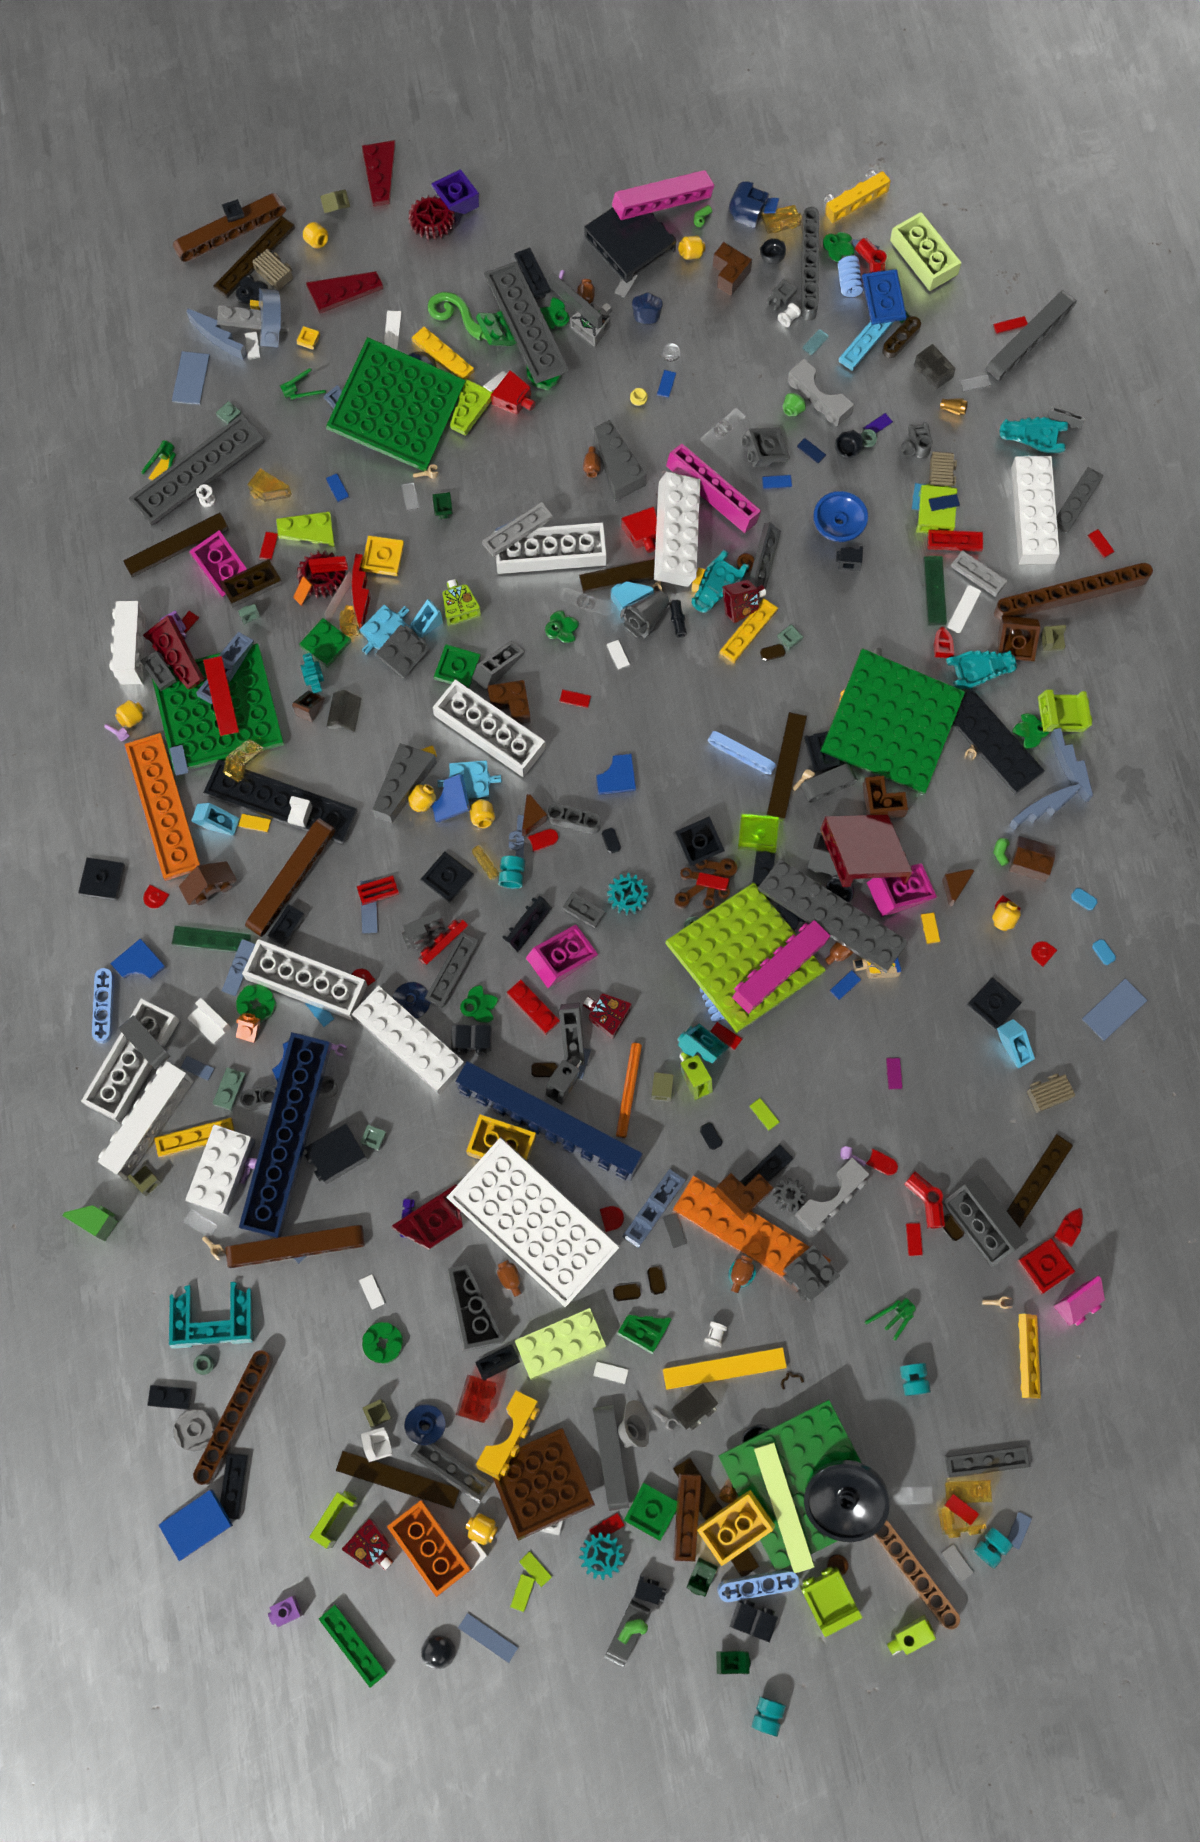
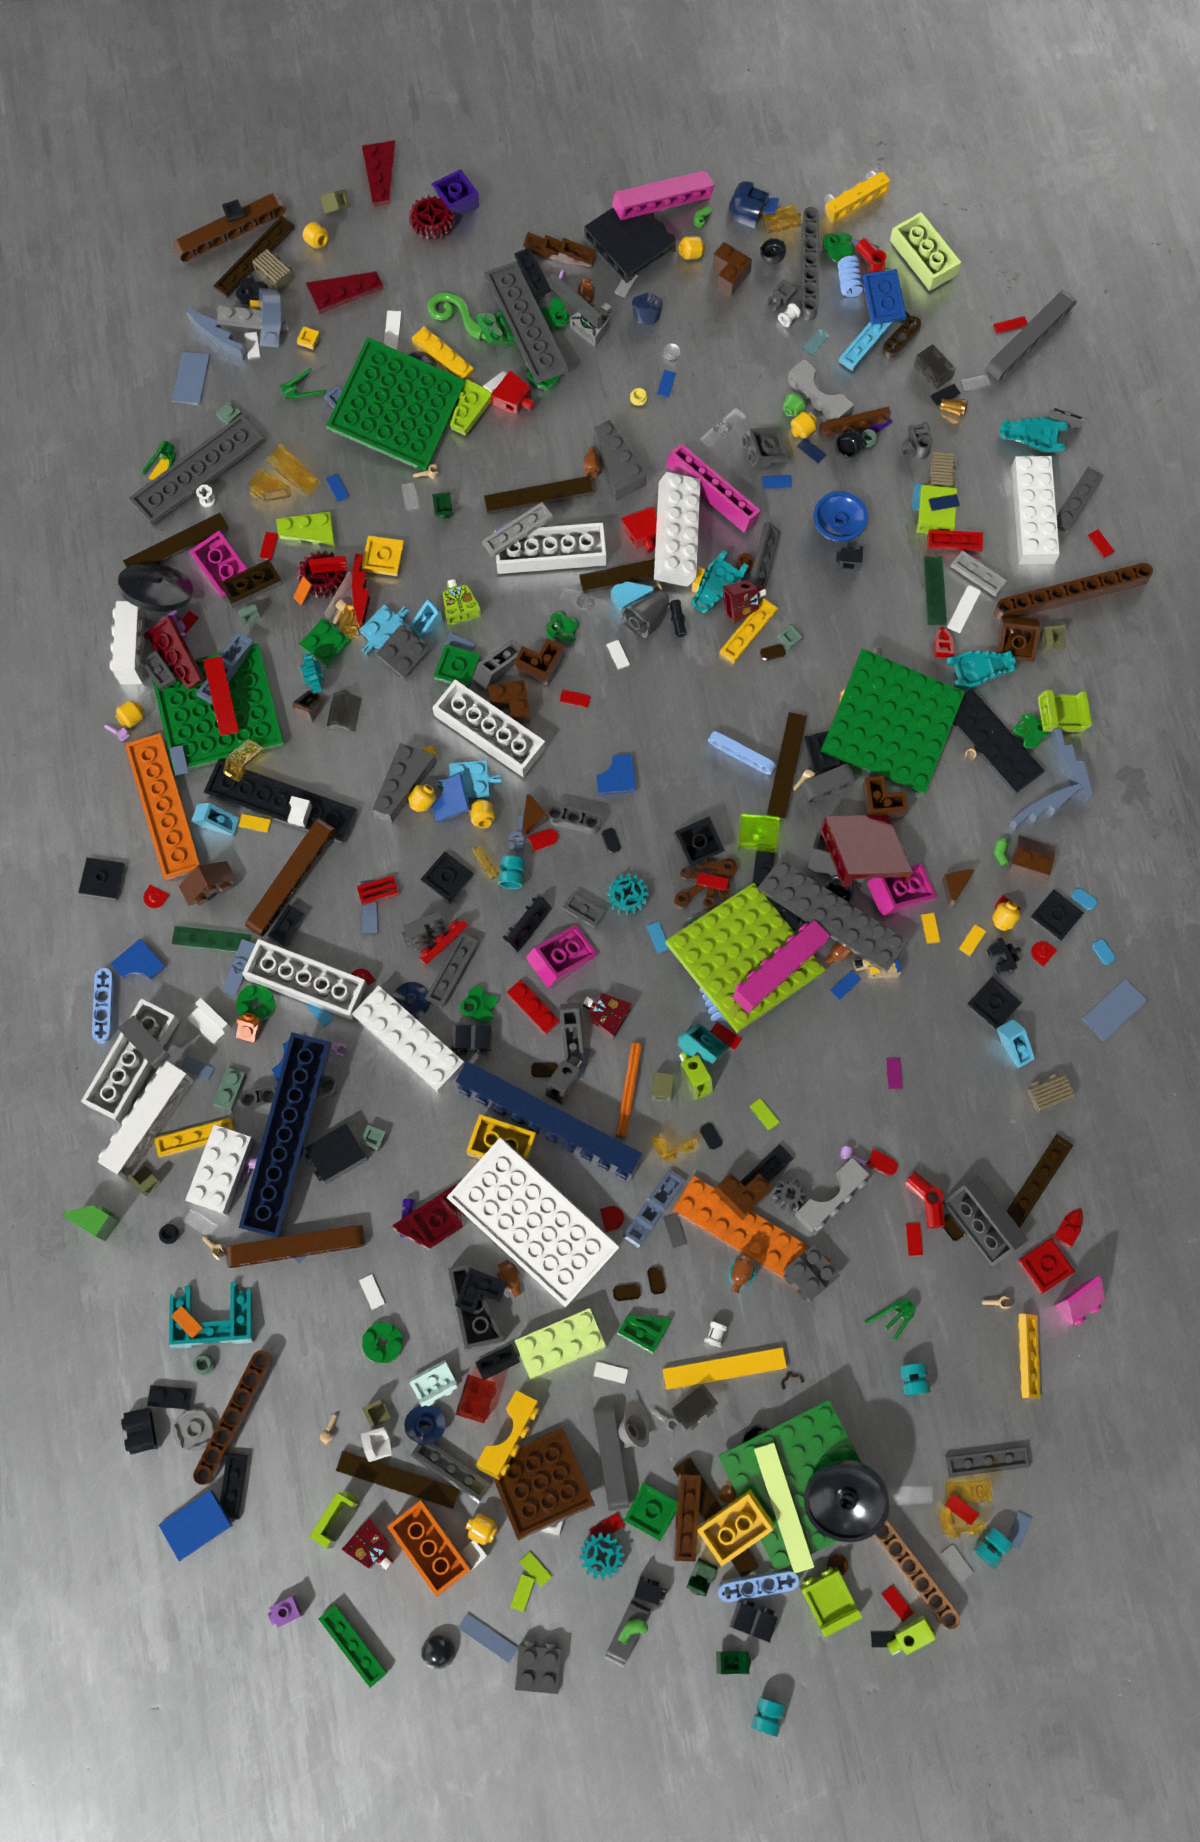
(140, 1431): none -> black brick
(154, 587): none -> black dish
(169, 1234): none -> black plate
(186, 1322): none -> orange window
(291, 469): none -> clear yellow slope
(325, 1436): none -> tan hand
(340, 605): none -> tan hand
(433, 1384): none -> light aqua bracket
(460, 642): none -> sand blue window
(479, 1284): none -> black plate
(534, 495): none -> dark brown tile
(538, 1668): none -> dark grey plate
(540, 665): none -> reddish brown brick
(562, 251): none -> reddish brown slope
(657, 936): none -> dark azure window
(661, 1145): none -> clear yellow bracket
(803, 425): none -> yellow head
(854, 422): none -> reddish brown plate
(880, 1639): none -> black window
(897, 1603): none -> red window
(946, 393): none -> black window
(972, 940): none -> yellow window
(1007, 954): none -> black hips
(1056, 915): none -> black tile

